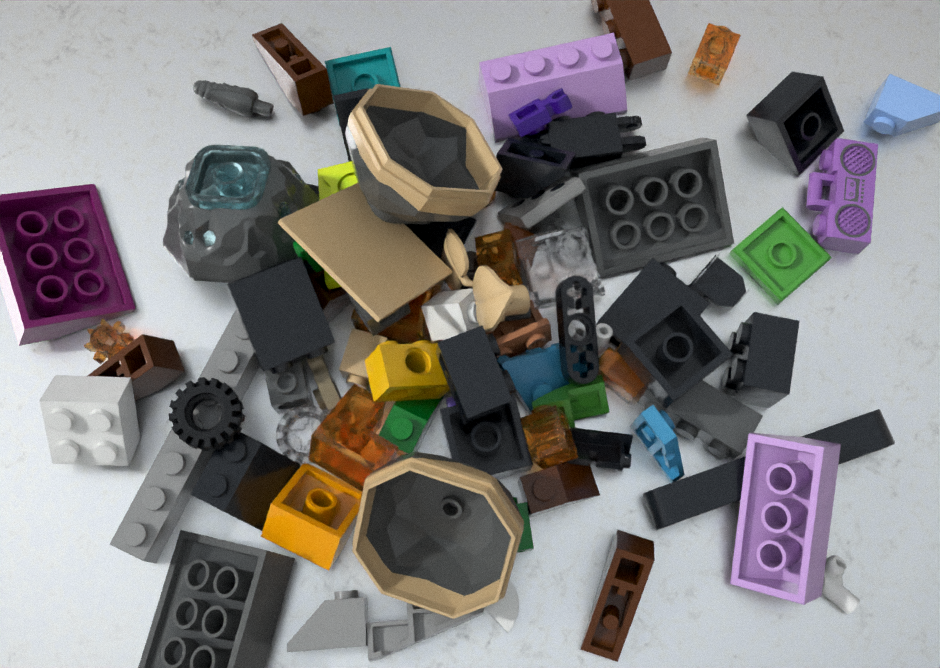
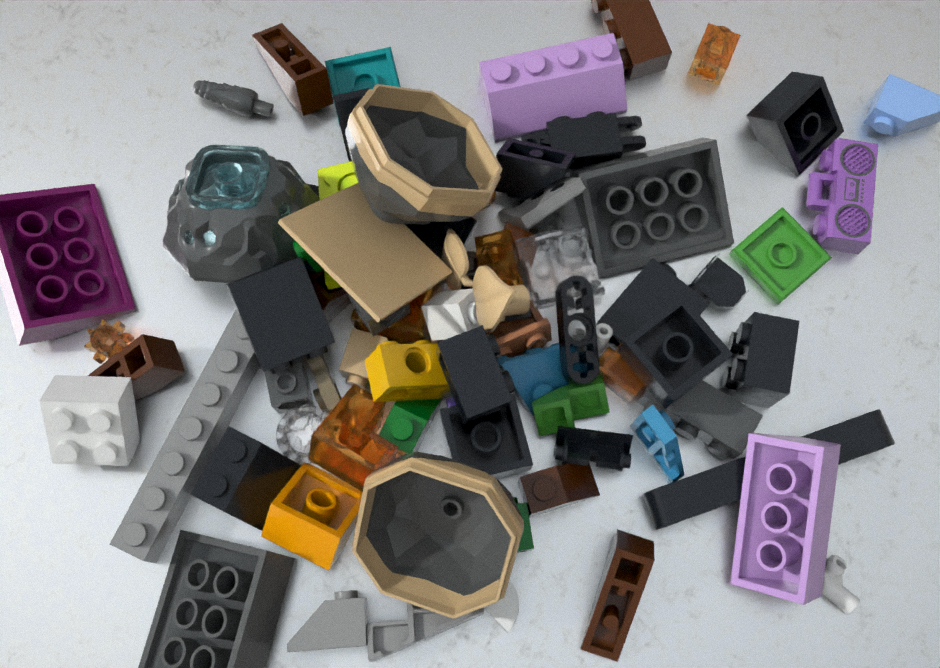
(193, 395): black tyre -> none
(533, 116): dark purple plate -> none
(549, 436): clear orange brick -> none

